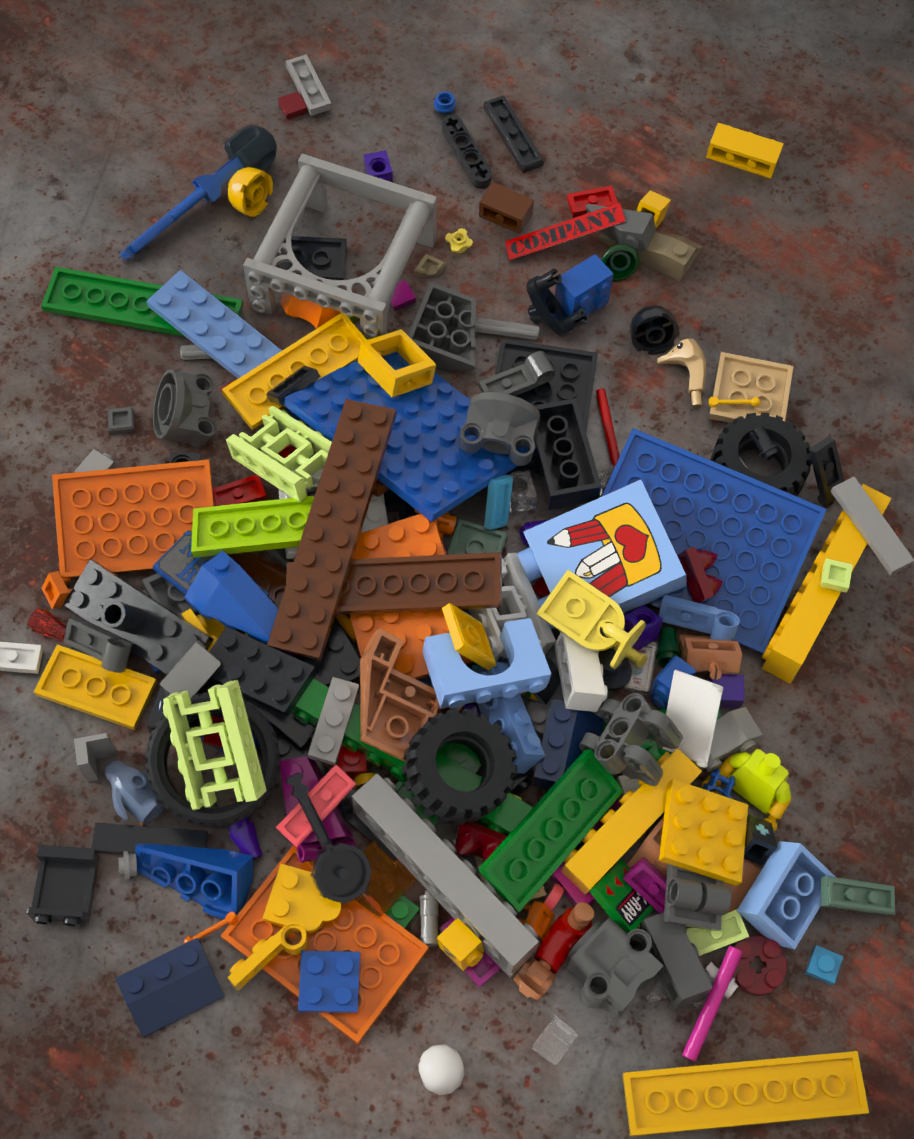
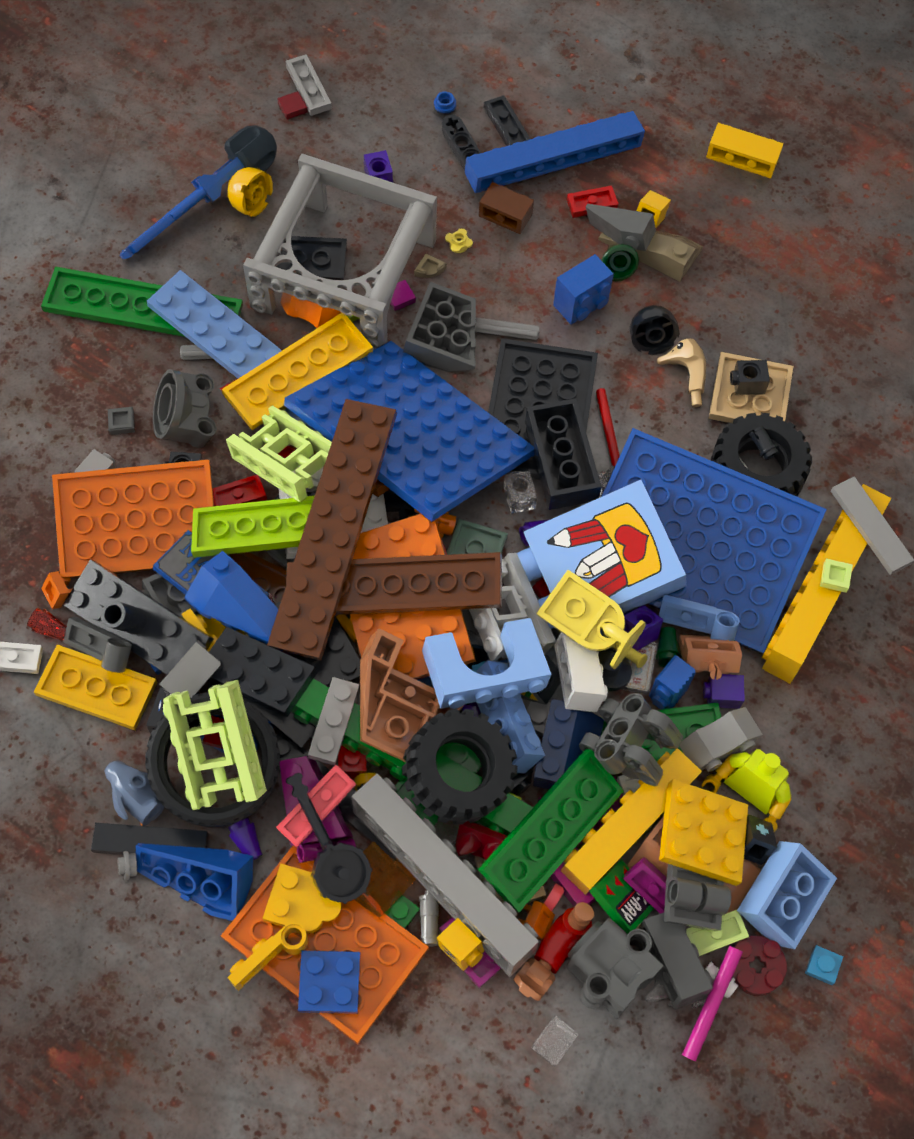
(64, 885): black panel -> none
(90, 749): light grey panel -> none
(170, 987): dark blue slope -> none
(231, 918): orange hinge -> none
(297, 381): black plate -> none
(399, 381): yellow window -> none
(441, 1069): white hair -> none
(469, 636): yellow tile -> none
(498, 502): medium azure tile -> none
(500, 426): dark grey piece -> none
(533, 373): dark grey plate -> none
(547, 308): black connector -> none
(554, 151): none -> blue brick
(564, 231): red sticker -> none
(694, 711): white piece -> none
(695, 563): dark red tile -> none
(713, 402): yellow hinge -> none
(729, 783): blue piece -> none
(744, 1093): yellow plate -> none
(754, 369): none -> black brick
(826, 469): black plate -> none
(857, 895): sand green tile -> none

